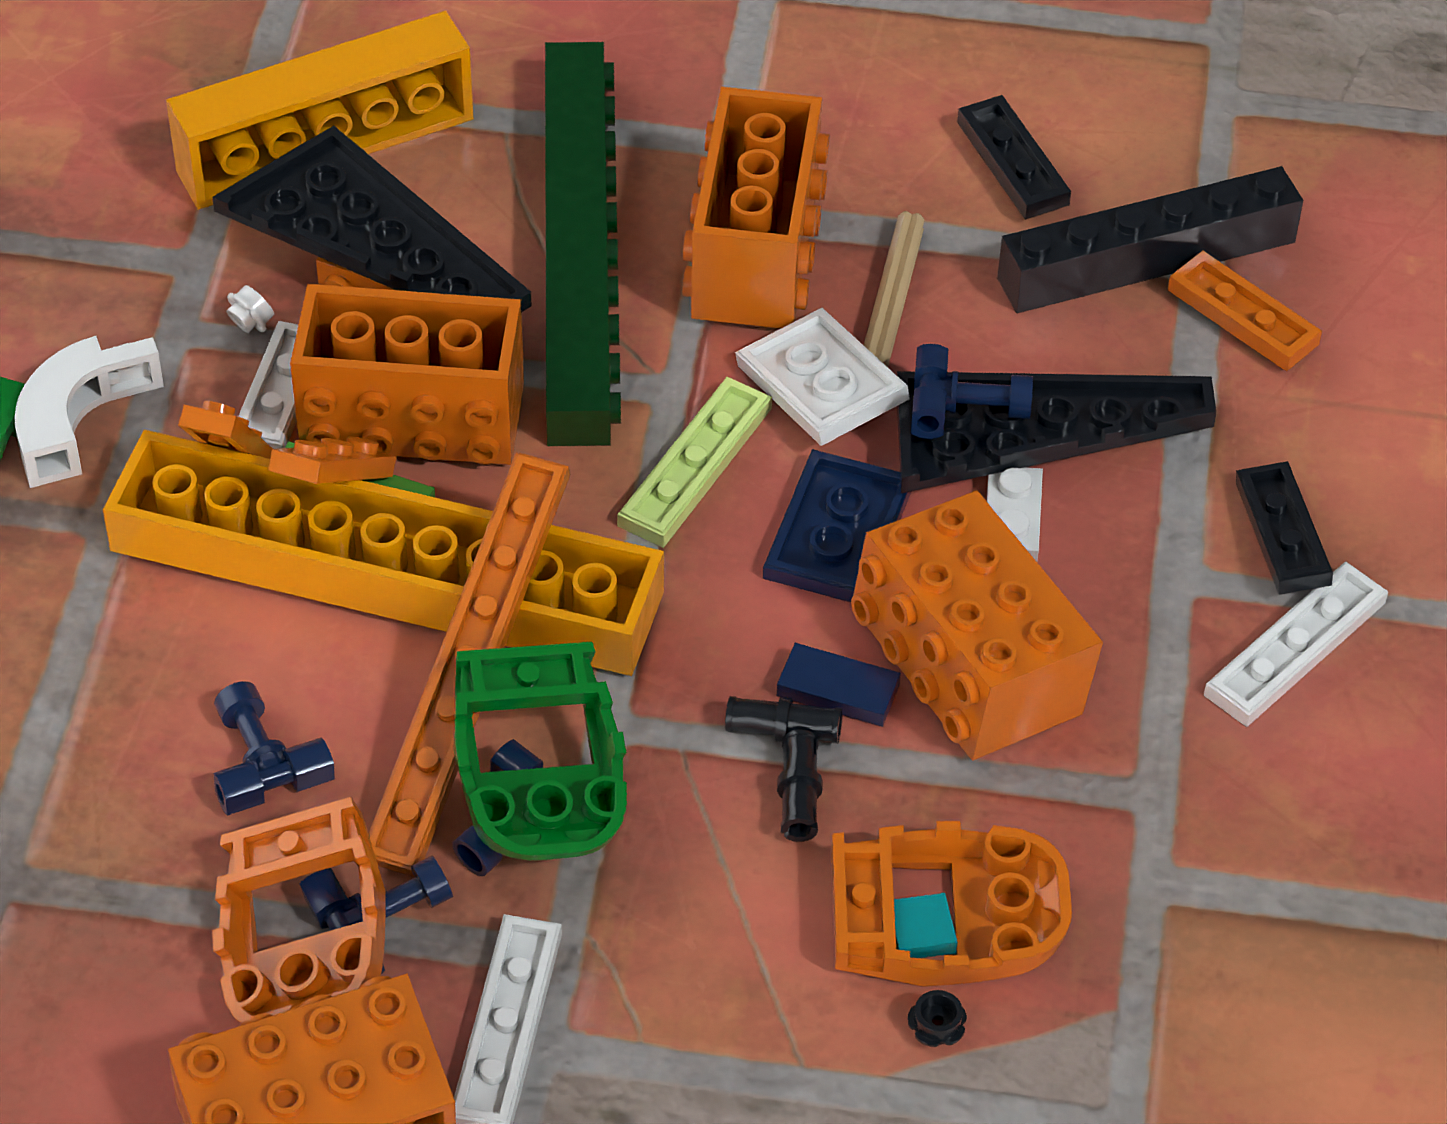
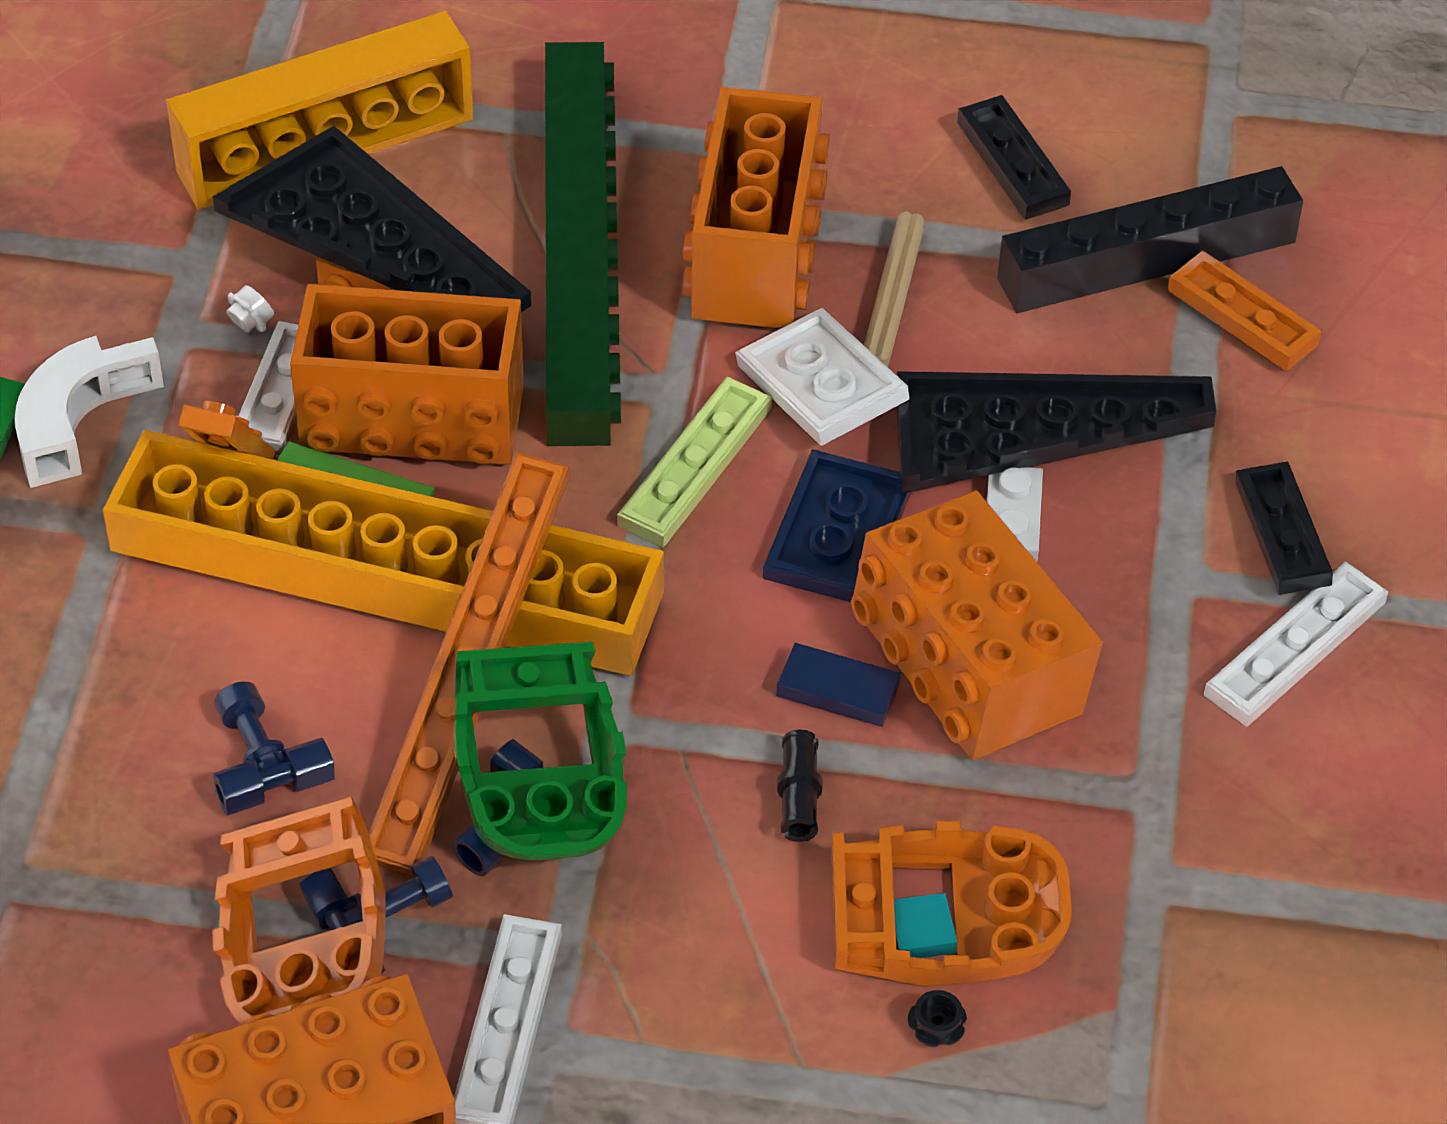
(333, 460): orange plate -> none
(782, 717): black pin -> none
(940, 391): dark blue bar -> none

